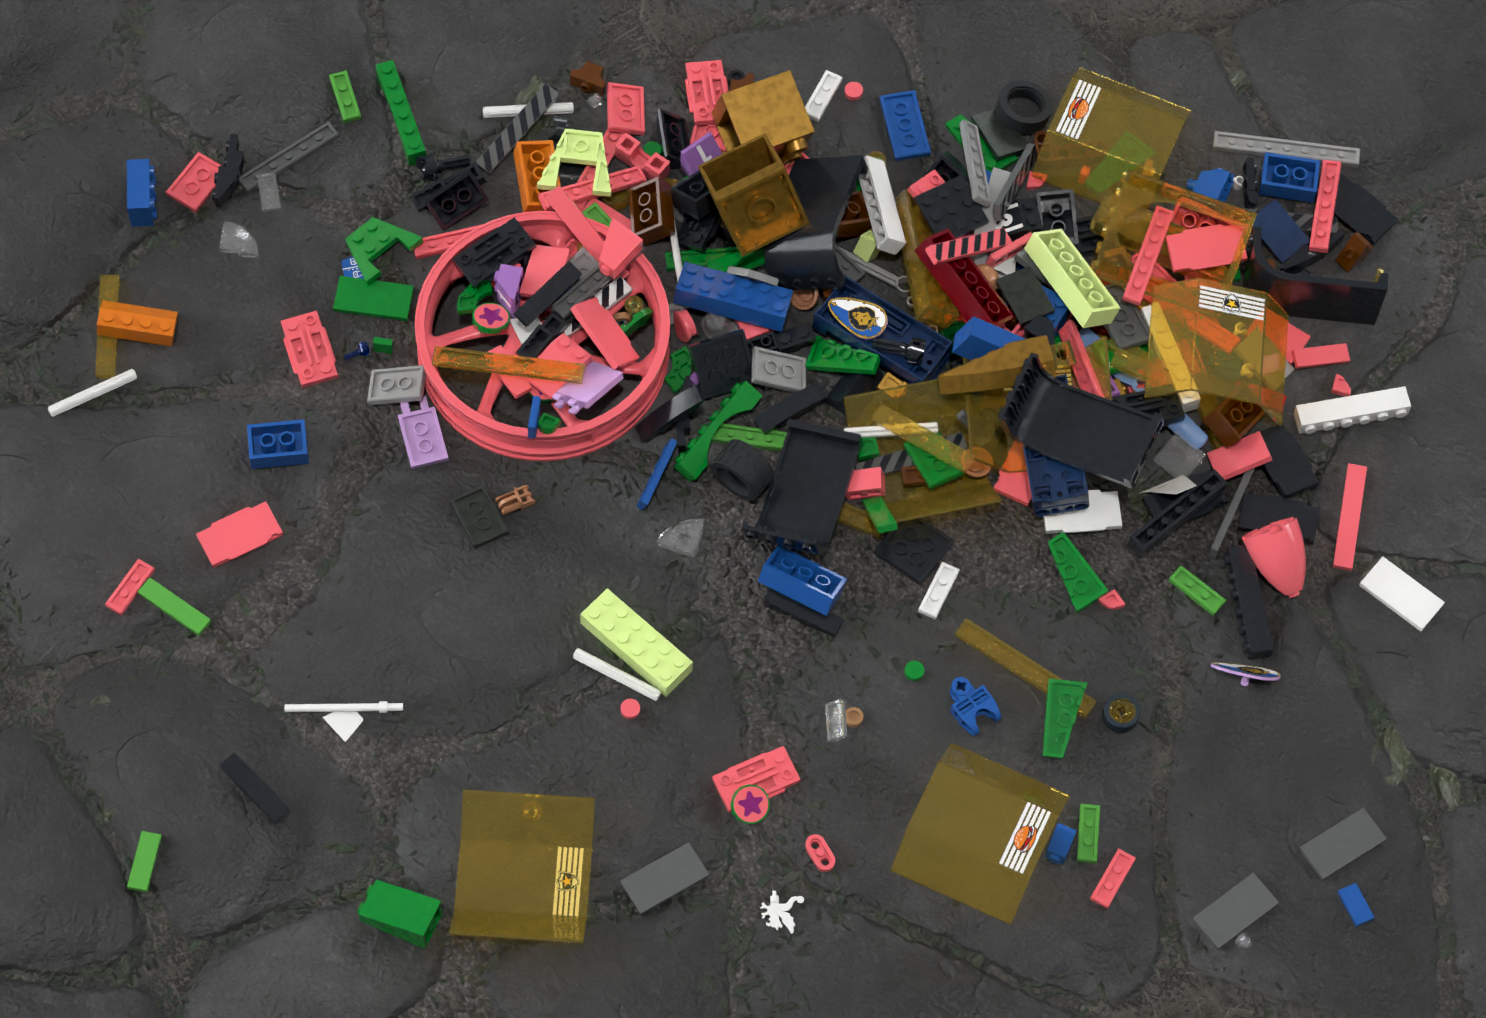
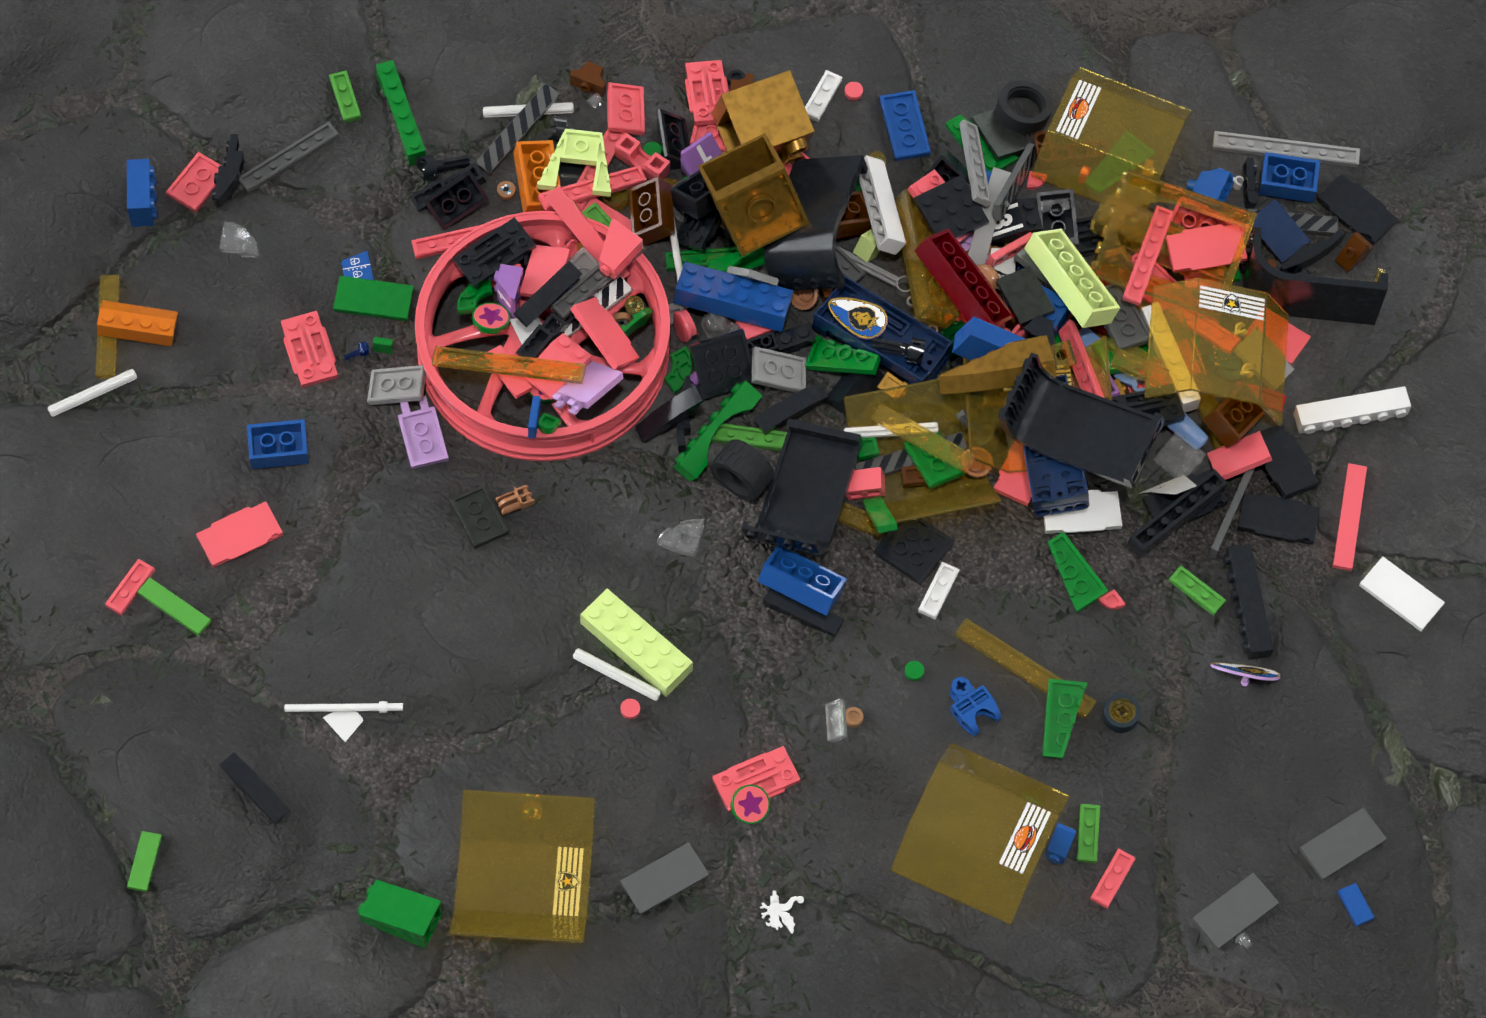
(268, 192): clear plate -> none
(373, 240): green wing -> none
(506, 190): none -> medium nougat tile
(656, 474): blue tile -> none
(820, 854): coral plate -> none
(968, 246): coral tile -> none
(1279, 554): coral cylinder -> none
(1320, 356): coral tile -> none
(1325, 206): coral tile -> none
(1340, 386): coral tile -> none

